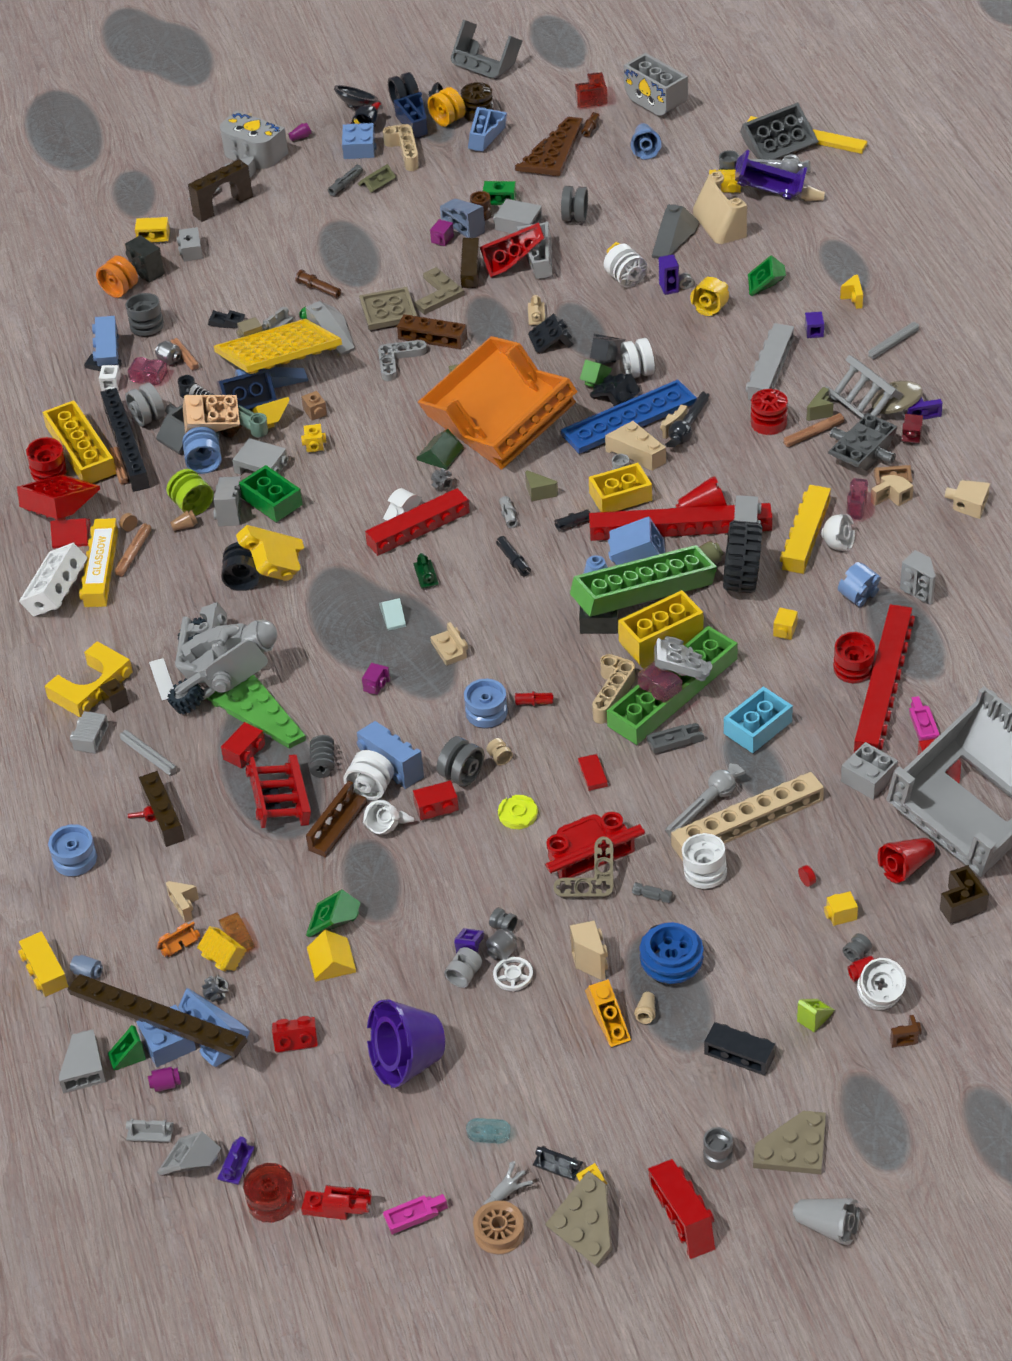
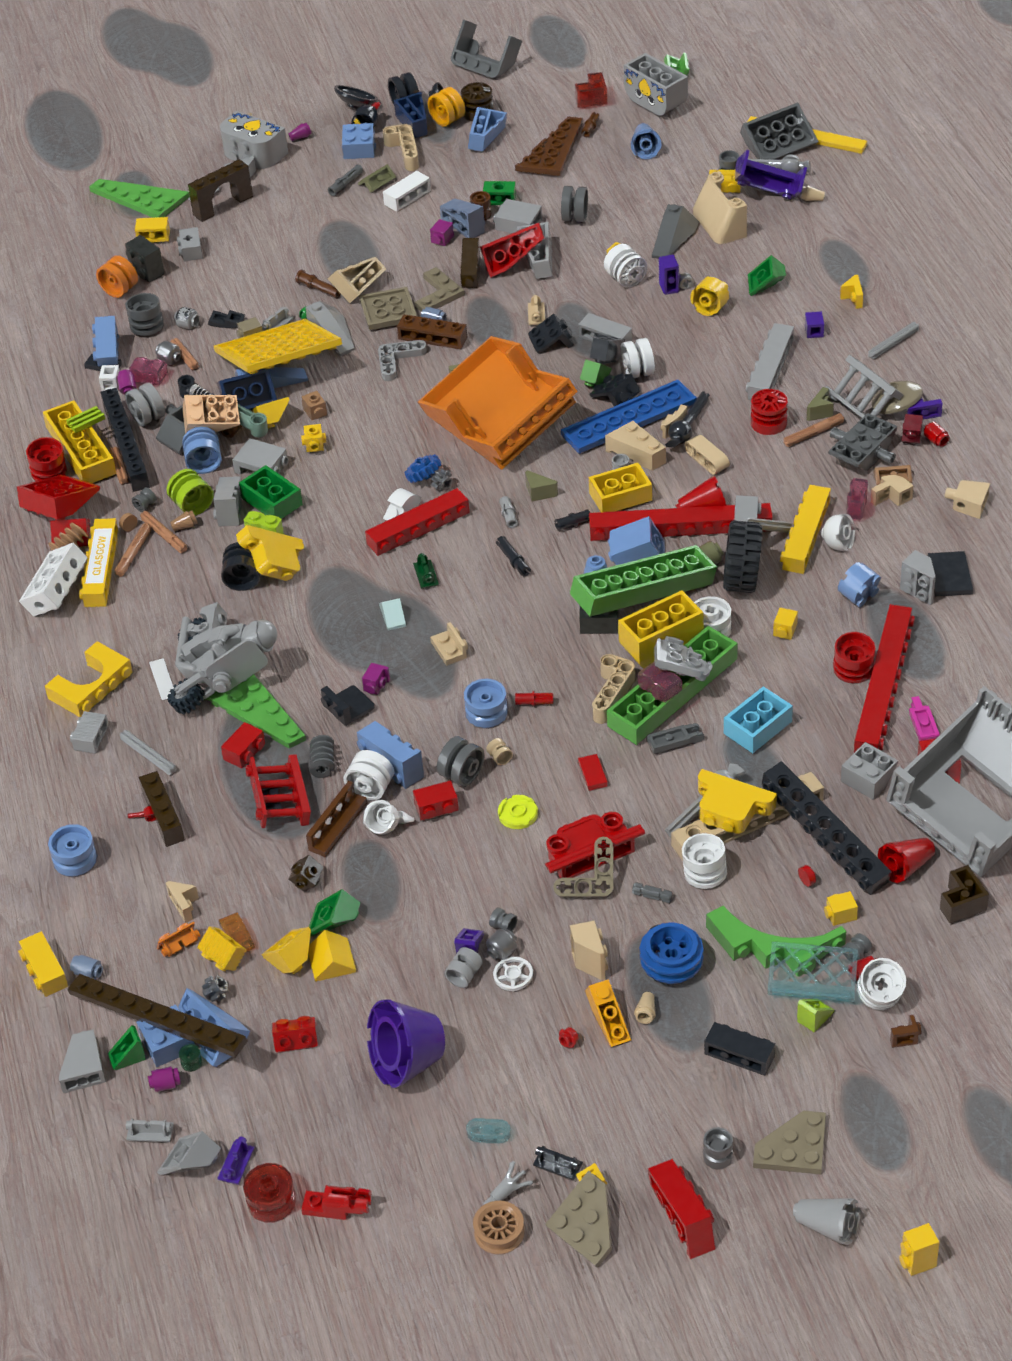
(72, 536): none -> medium nougat piece
(85, 419): none -> lime tile
(114, 695): dark brown brick -> none
(126, 381): none -> magenta brick
(141, 198): none -> bright green wing
(144, 499): none -> dark grey wheel
(163, 531): none -> nougat axle
(187, 318): none -> light grey head
(194, 1062): none -> clear green wheel
(263, 521): none -> lime brick
(290, 951): none -> yellow slope
(306, 873): none -> dark brown brick
(347, 704): none -> black bracket
(356, 278): none -> tan wedge
(406, 191): none -> white brick
(414, 1212): dark pink hinge -> none
(422, 468): none -> blue gear
(433, 313): none -> sand blue brick
(441, 450): dark green slope -> none
(568, 1037): none -> red plate
(598, 325): none -> light grey brick
(679, 64): none -> bright green bracket
(707, 454): none -> tan beam
(716, 614): none -> white wheel
(731, 803): none -> yellow brick
(741, 940): none -> bright green arch
(772, 525): none -> light grey axle
(807, 989): none -> clear light blue fence
(822, 817): none -> black brick
(919, 1249): none -> yellow brick
(936, 434): none -> red brick
(951, 573): none -> black tile

